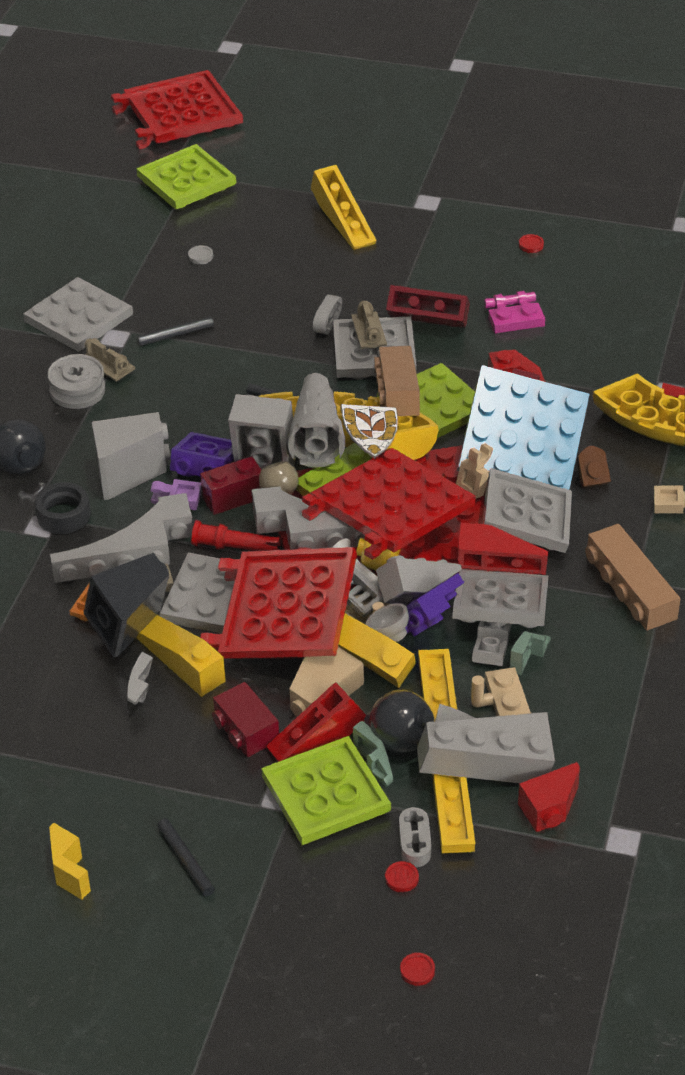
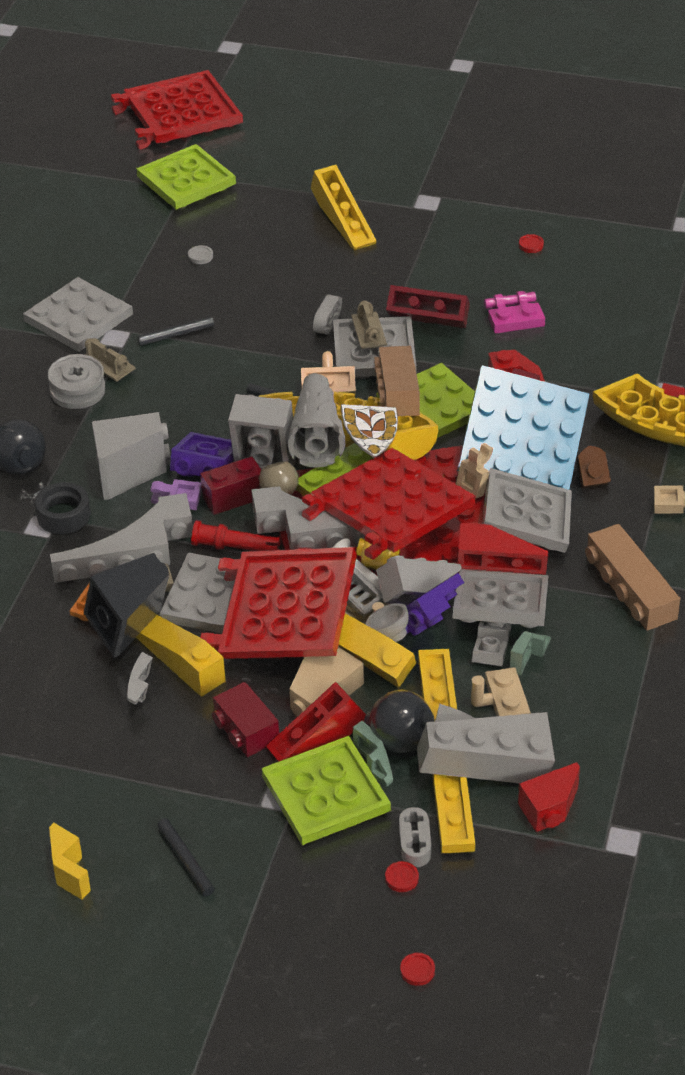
(339, 378): none -> light nougat plate

